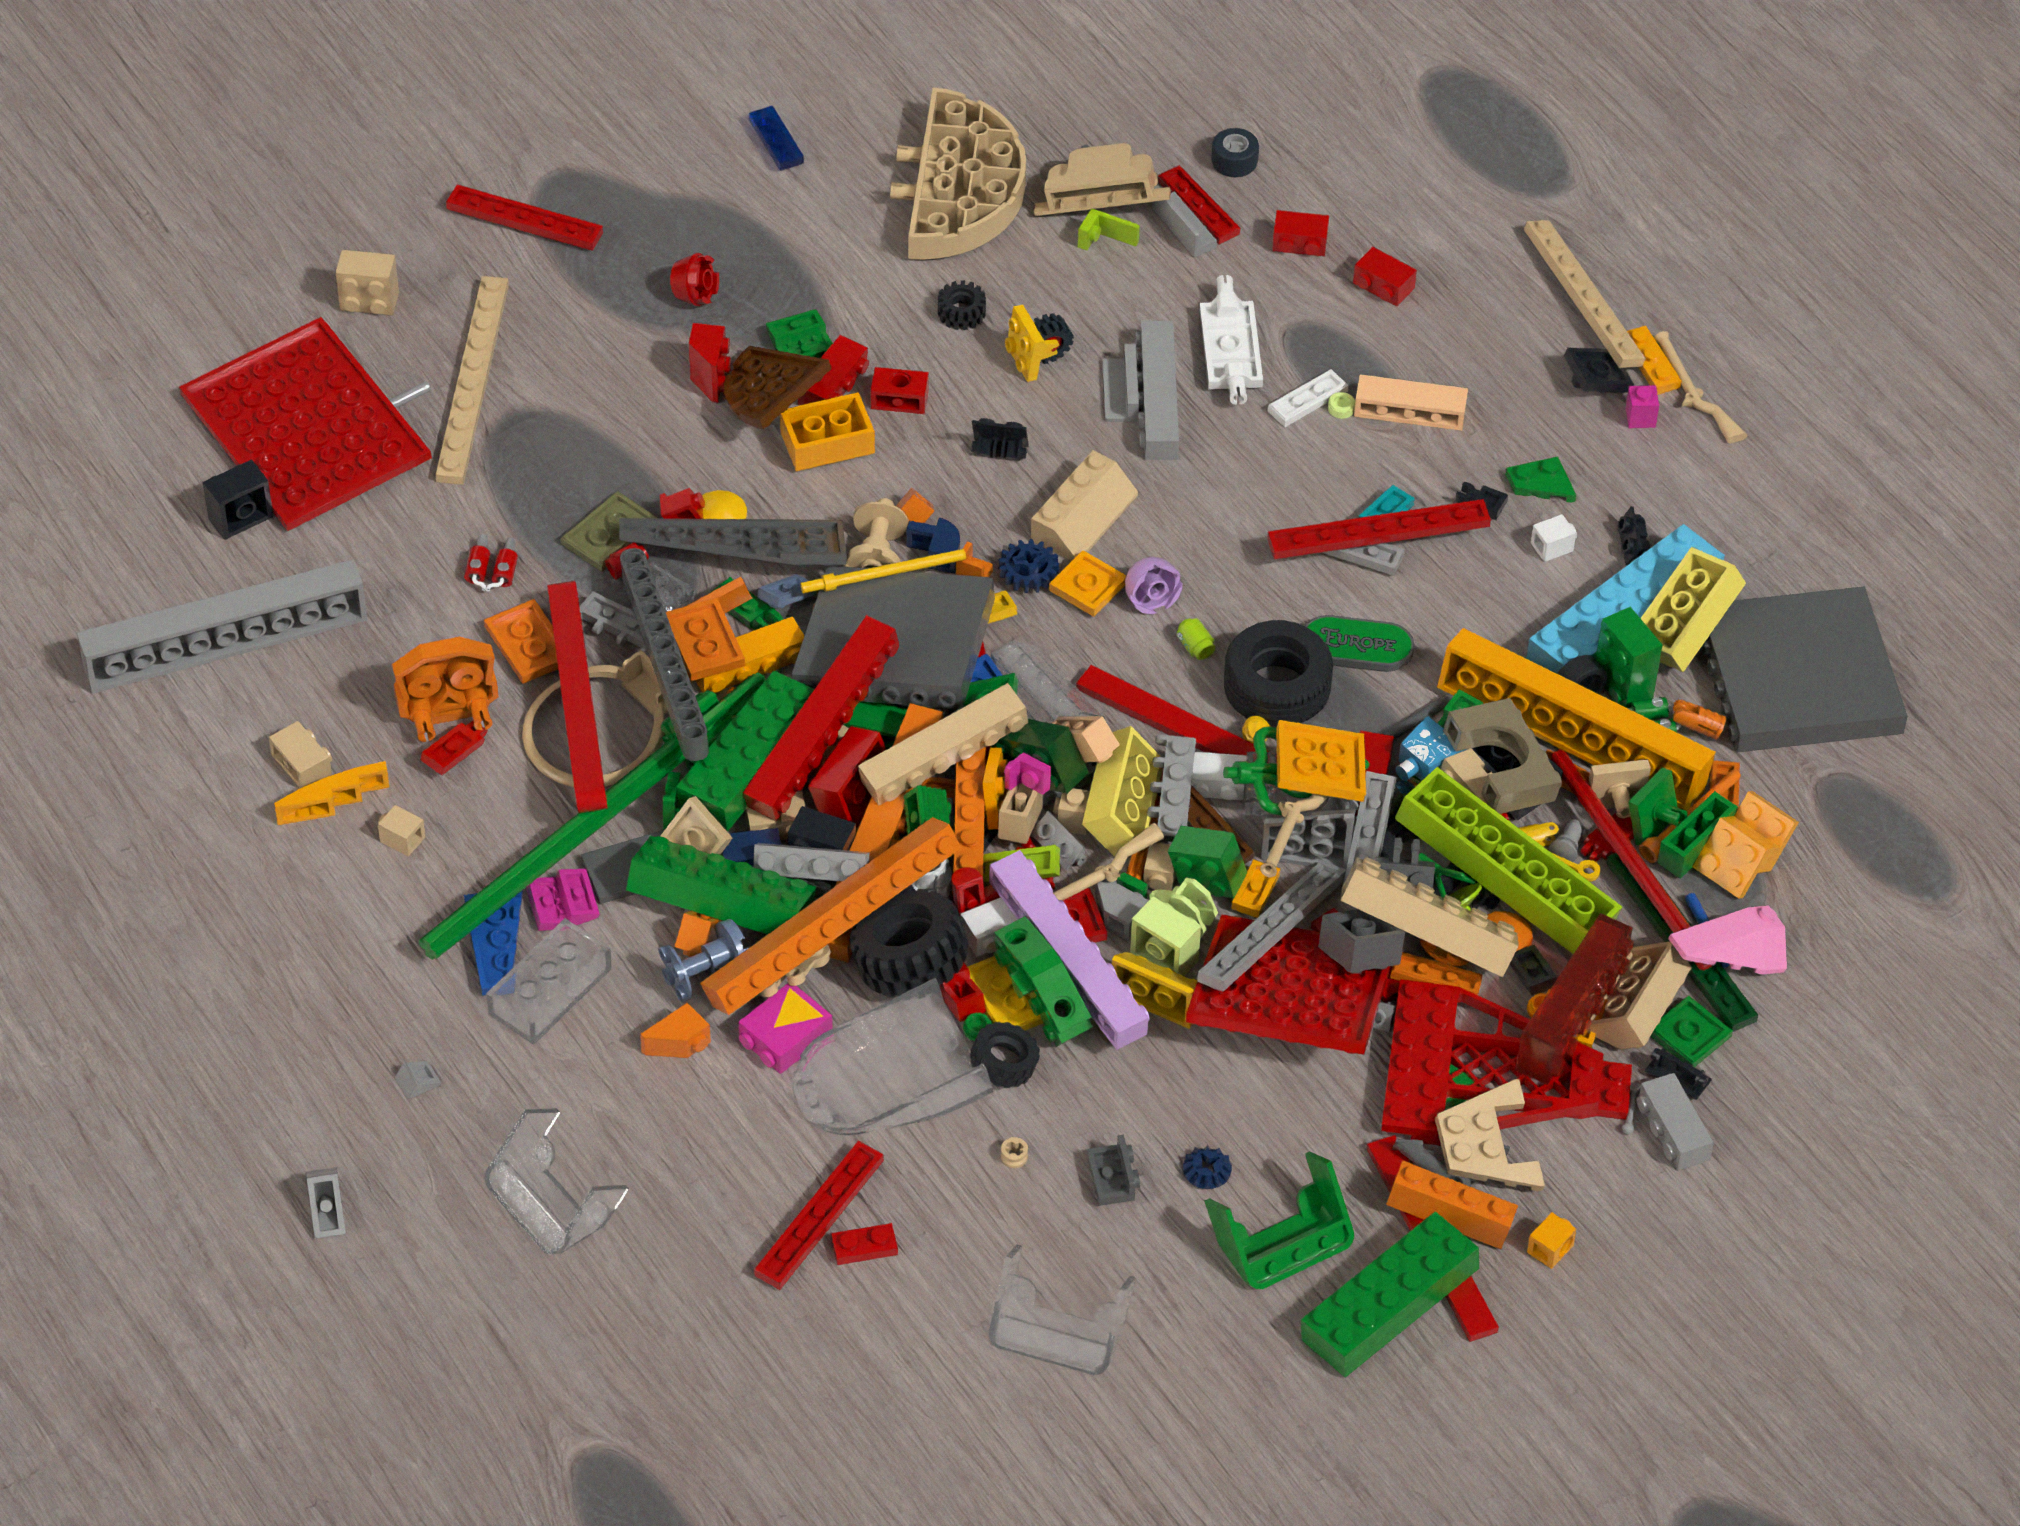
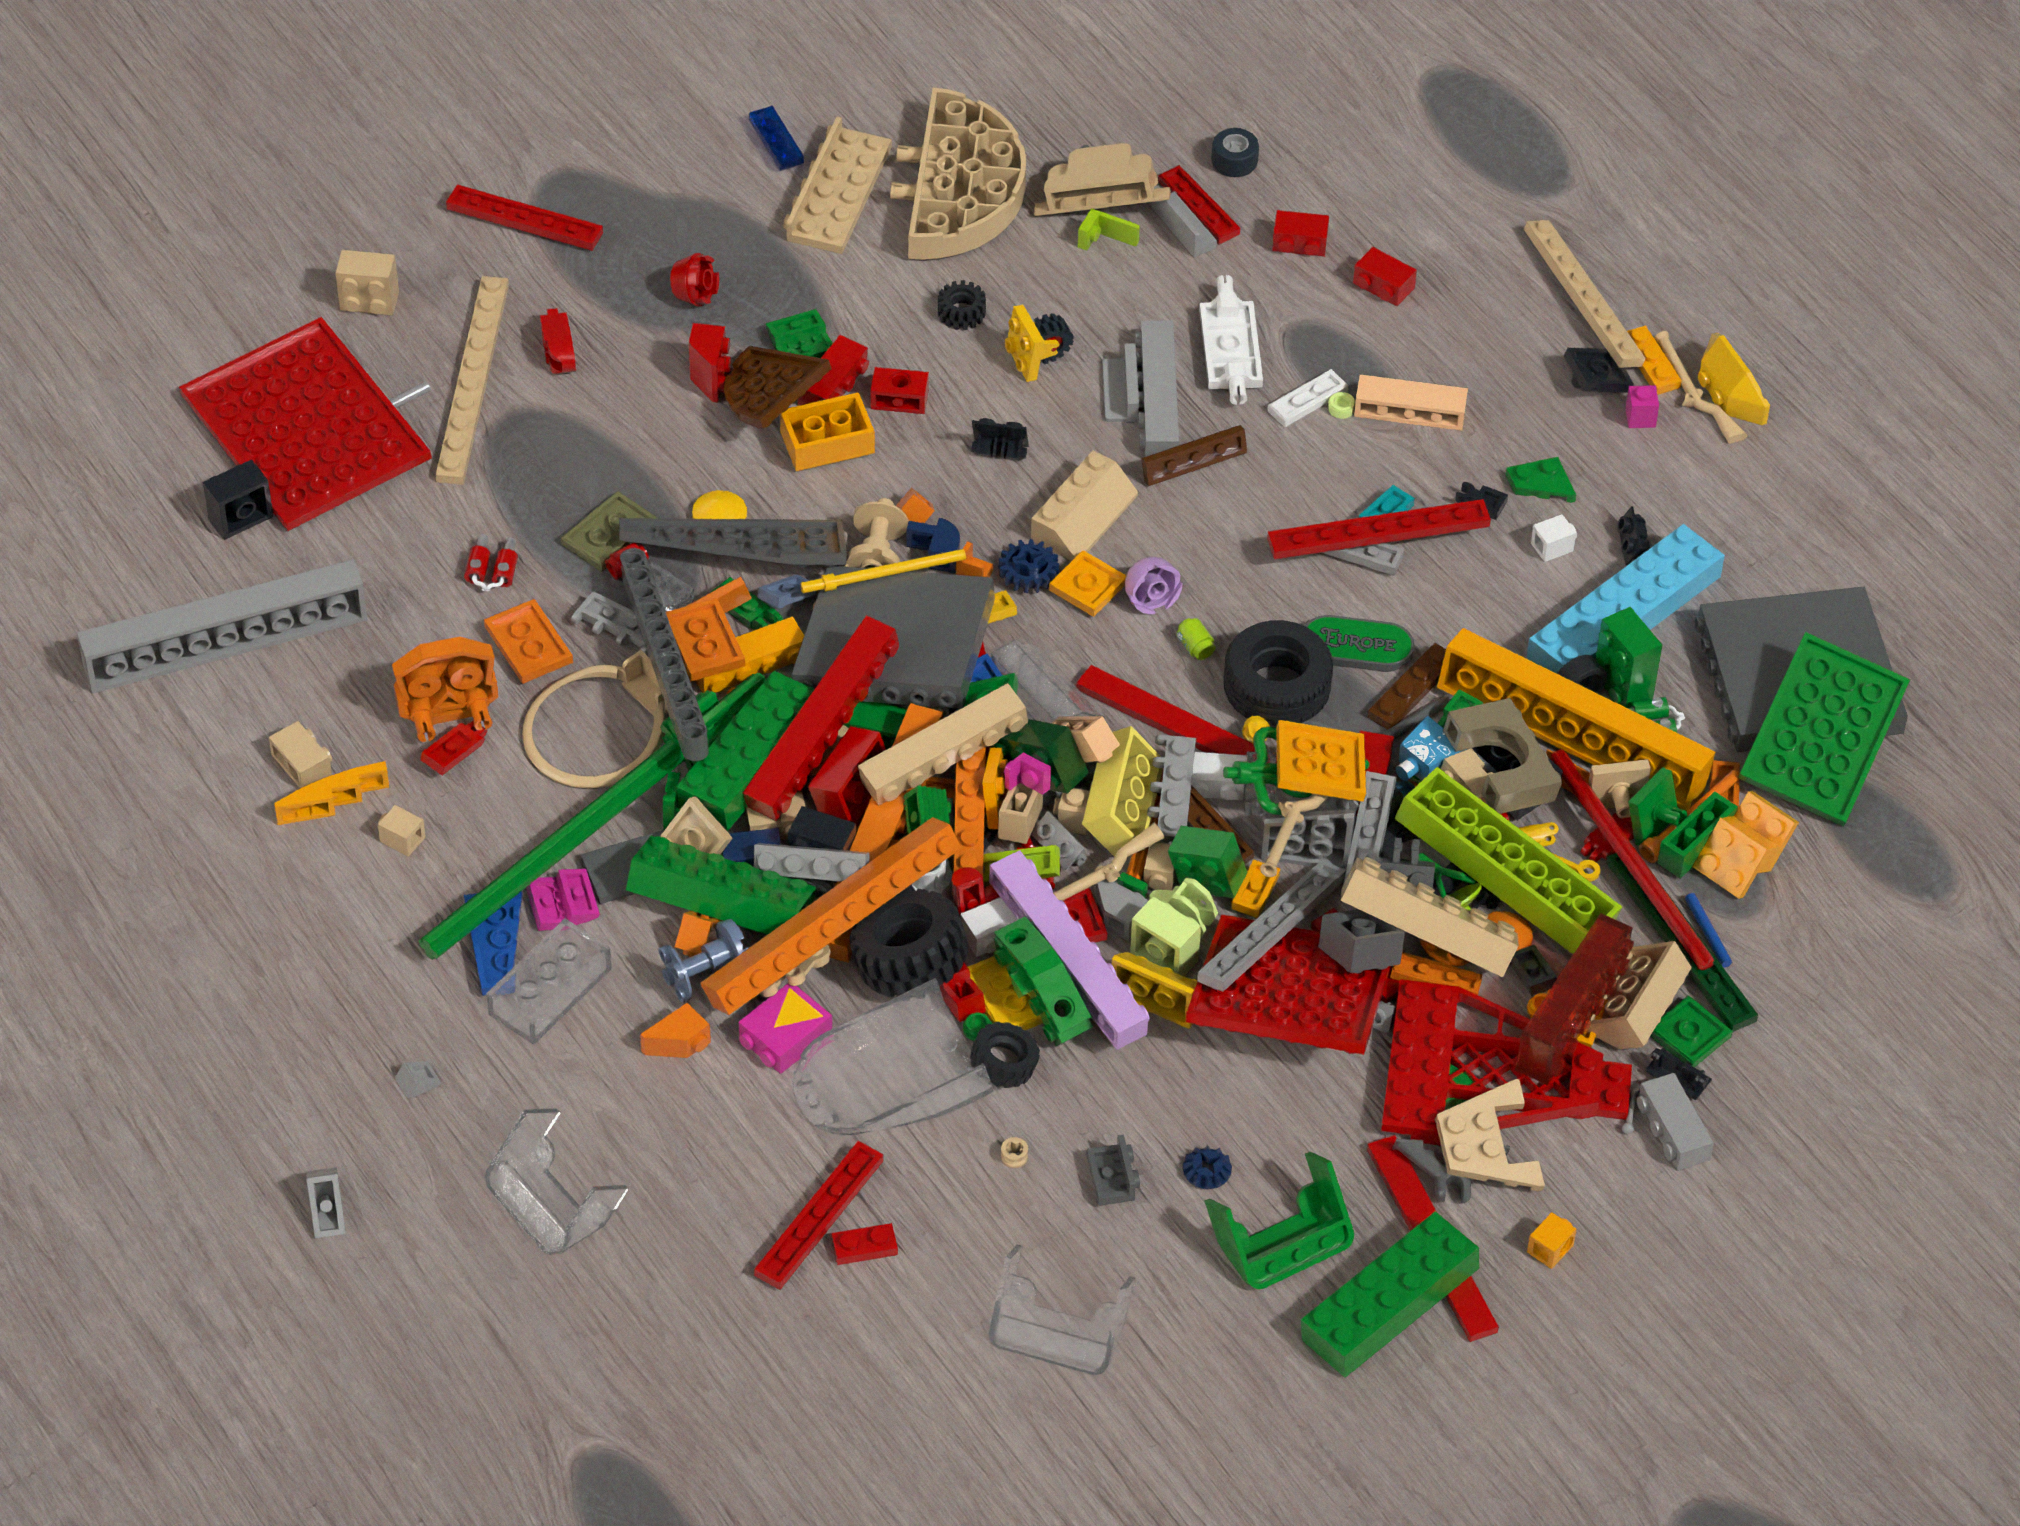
(557, 342): none -> red piece
(577, 697): red beam -> none
(682, 505): red brick -> none
(836, 188): none -> tan bracket
(1194, 455): none -> reddish brown plate
(1409, 689): none -> reddish brown plate
(1464, 1207): orange brick -> none
(1567, 843): light grey pin -> none
(1691, 605): light yellow brick -> none
(1698, 719): orange hinge -> none
(1731, 382): none -> yellow wedge
(1742, 938): bright pink wedge -> none
(1824, 729): none -> green plate

